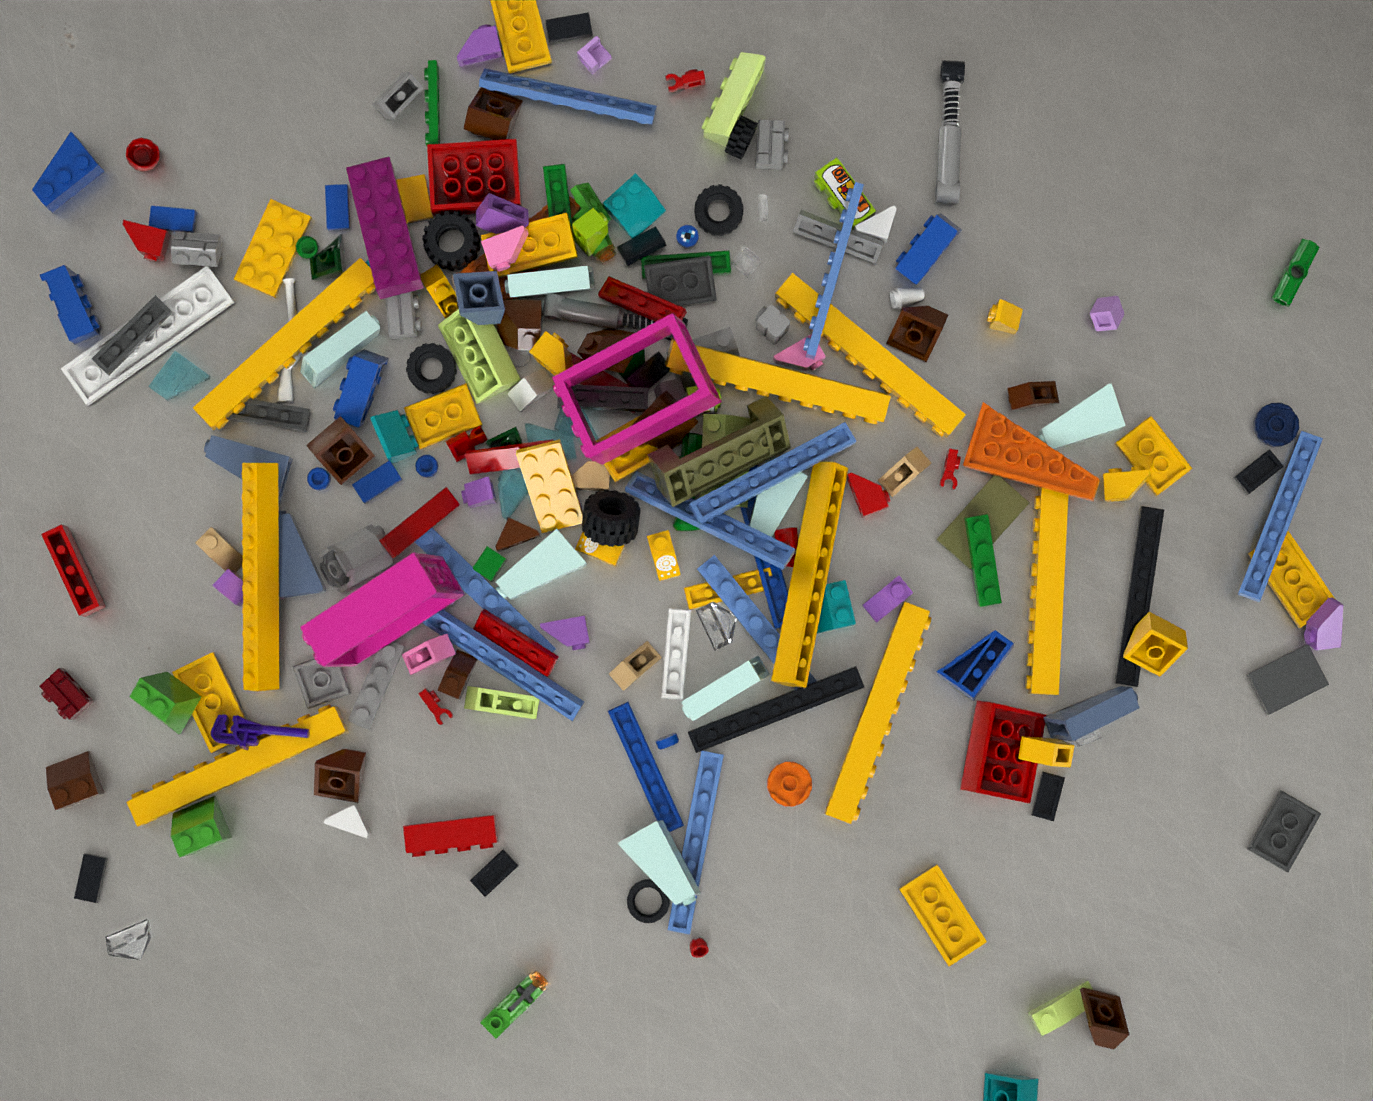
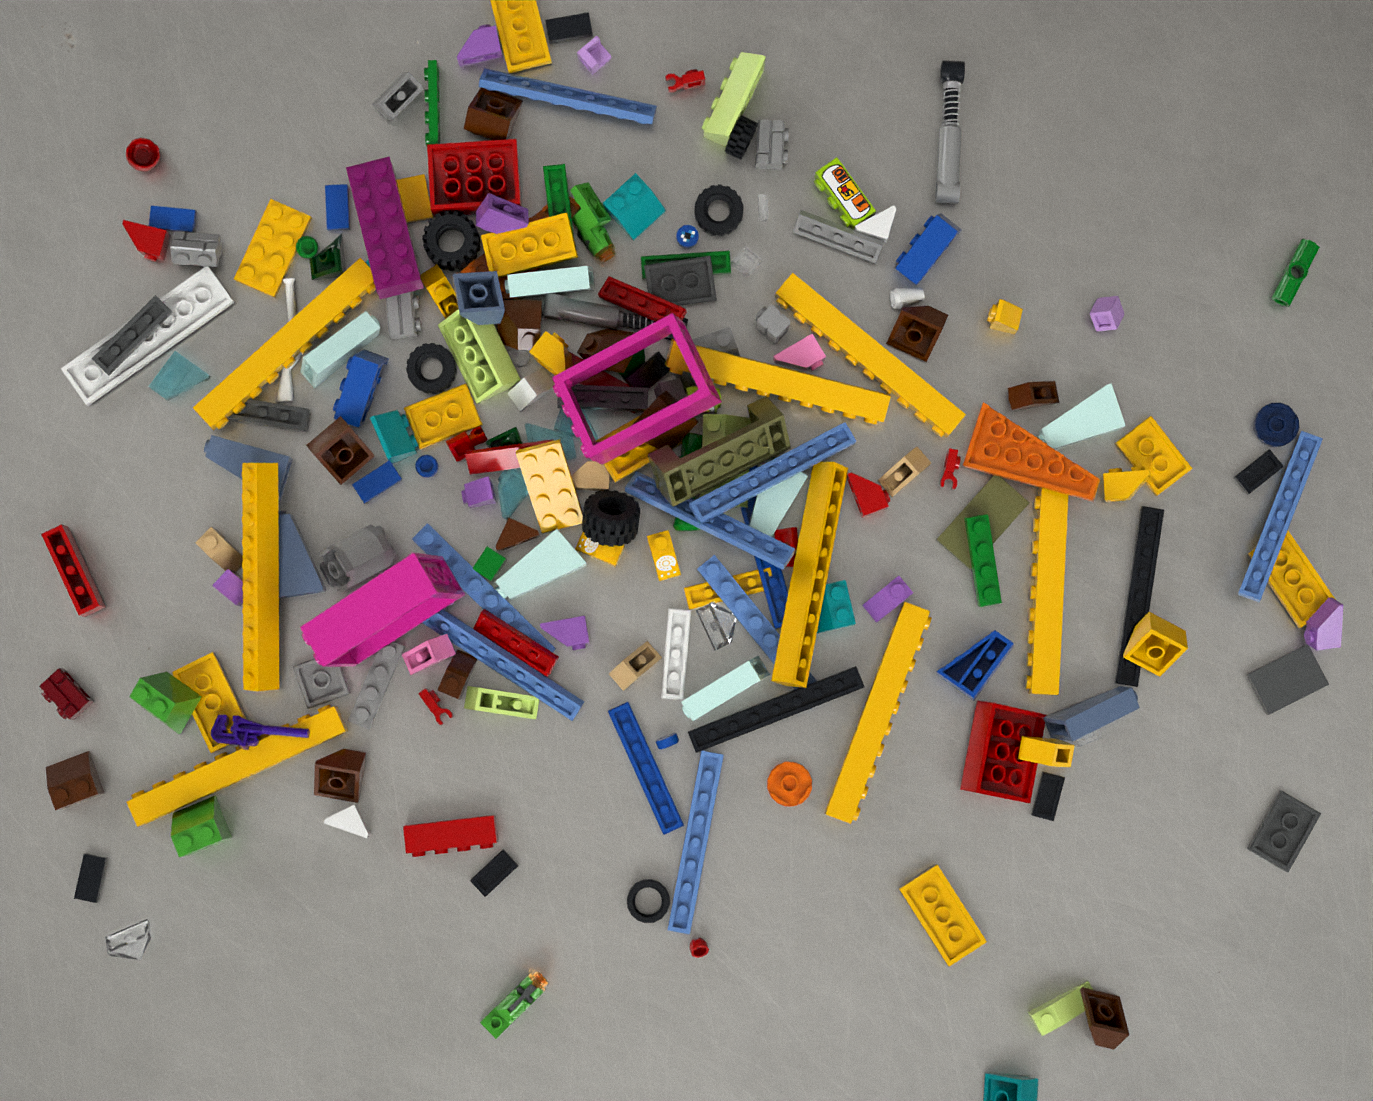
(66, 174): blue wedge -> none
(71, 304): blue wedge -> none
(318, 478): blue tile -> none
(419, 522): red tile -> none
(504, 248): bright pink slope -> none
(590, 230): lime slope -> none
(641, 246): black tile -> none
(661, 860): light aqua slope -> none
(835, 260): medium blue plate -> none

